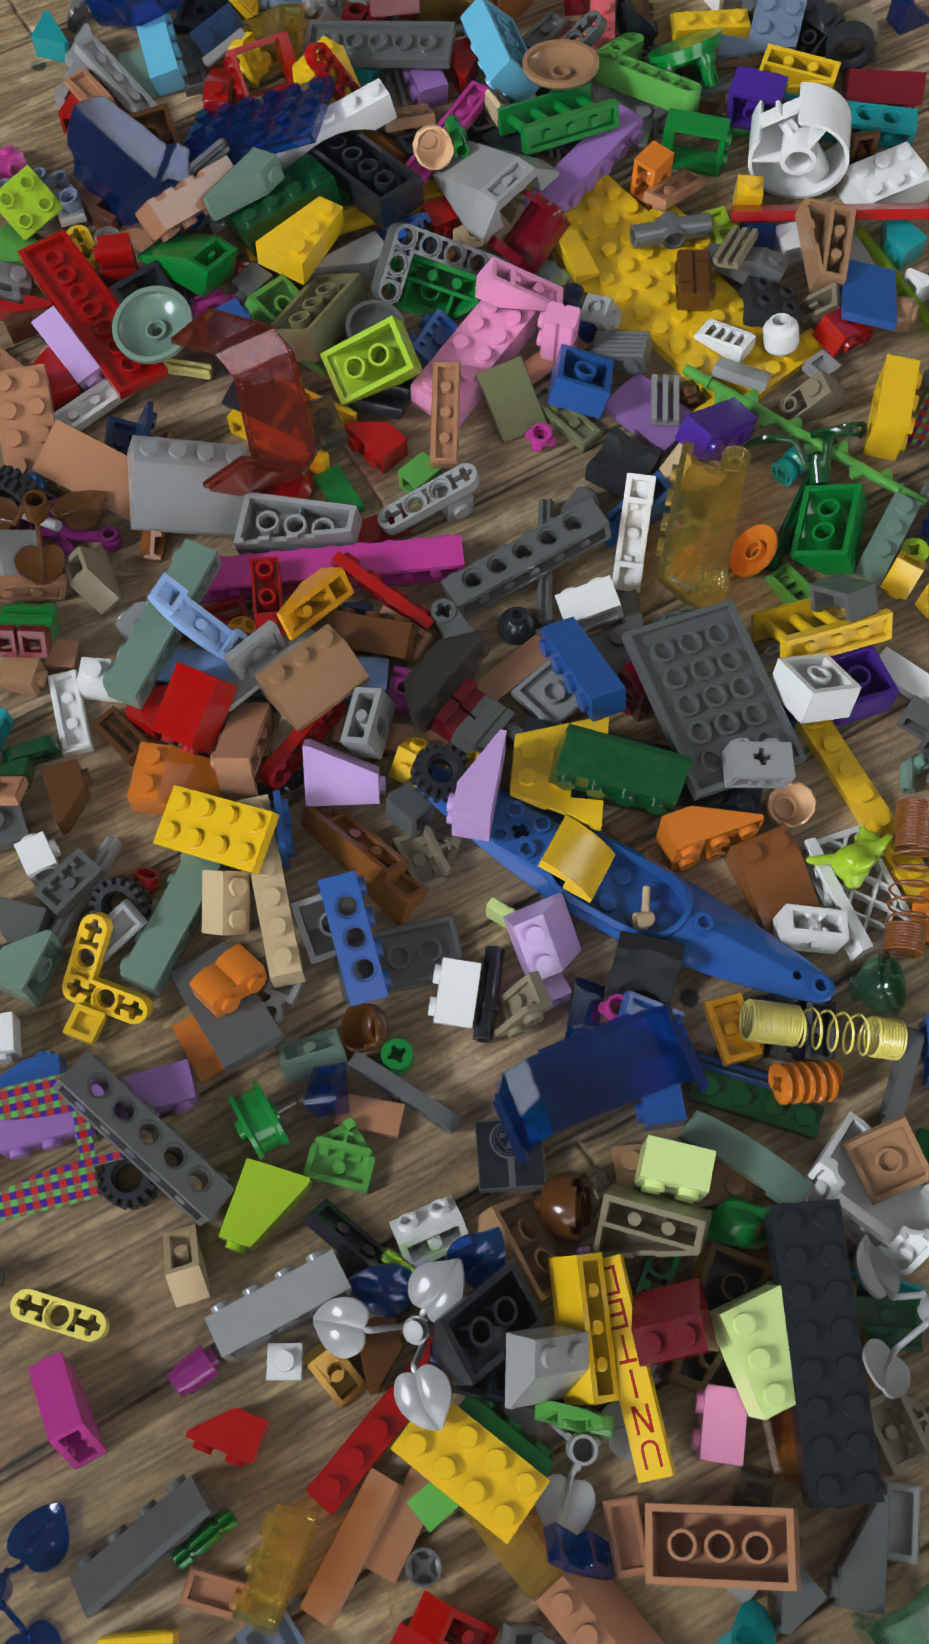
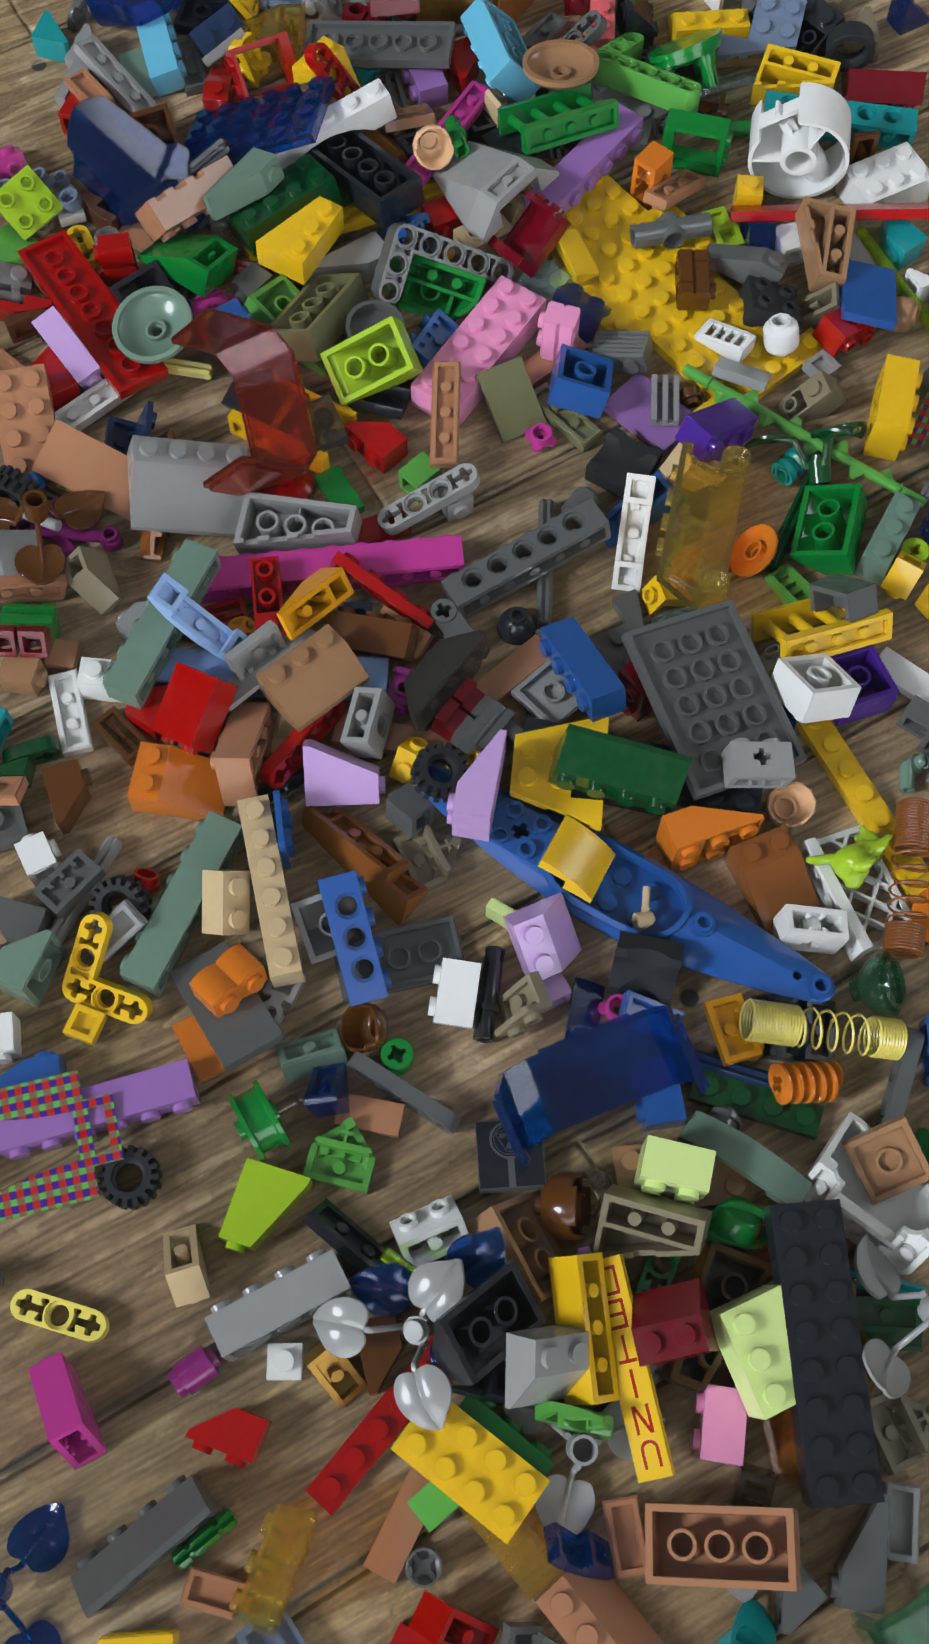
(147, 1157): dark grey brick -> none
(216, 829): yellow plate -> none
(351, 1548): nougat tile -> none
(514, 287): bright pink slope -> none
(591, 603): white brick -> none
(601, 312): light grey bracket -> none
(656, 596): none -> yellow bracket
(727, 1115): none -> dark grey plate
(731, 245): dark tan tile -> none
(751, 87): dark purple brick -> none

